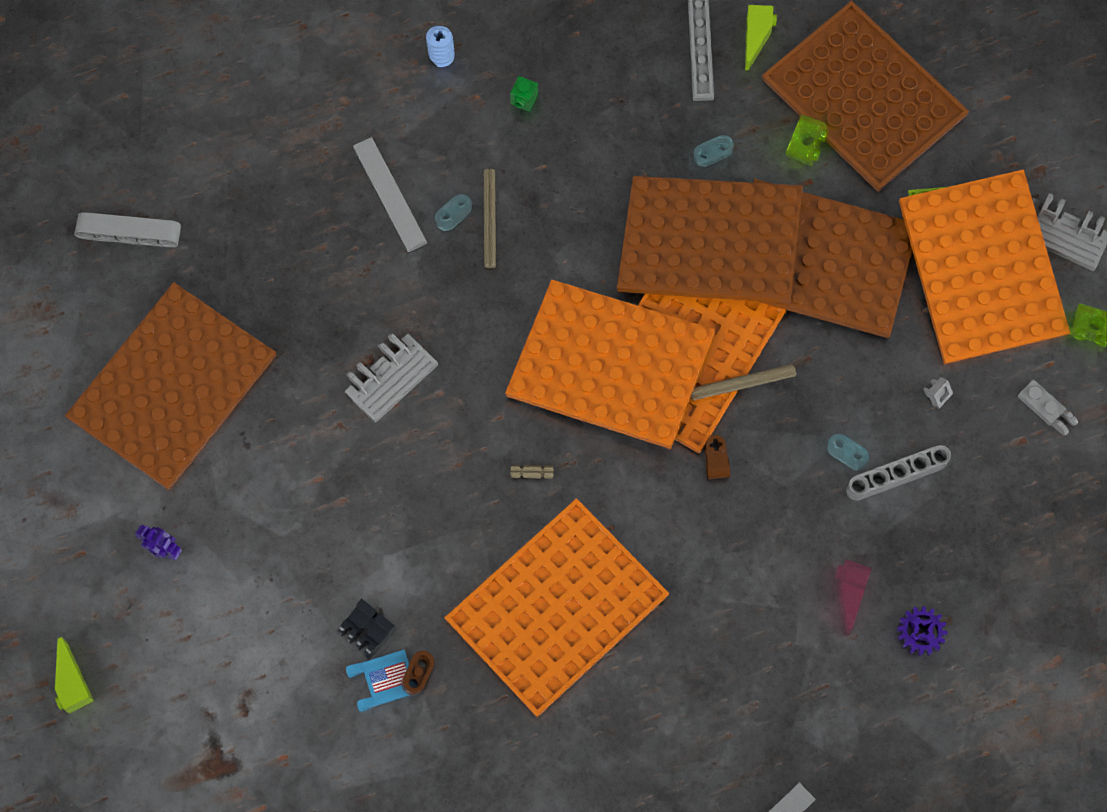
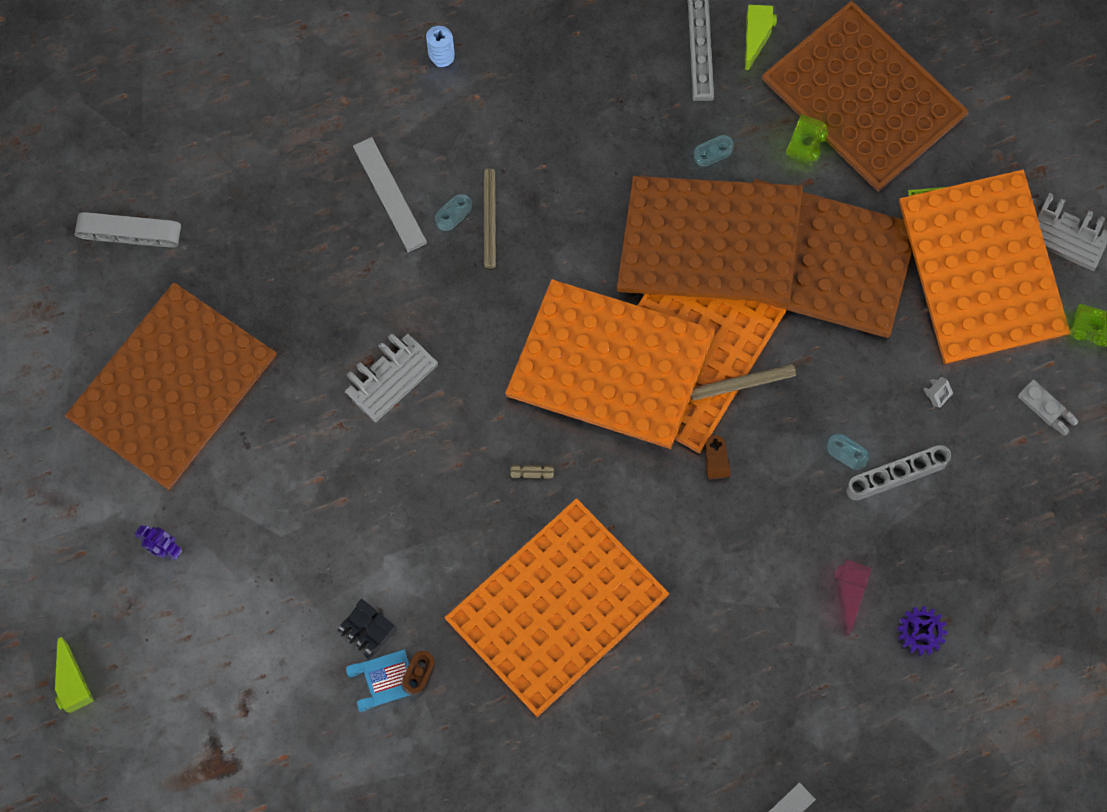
(524, 93): green brick -> none

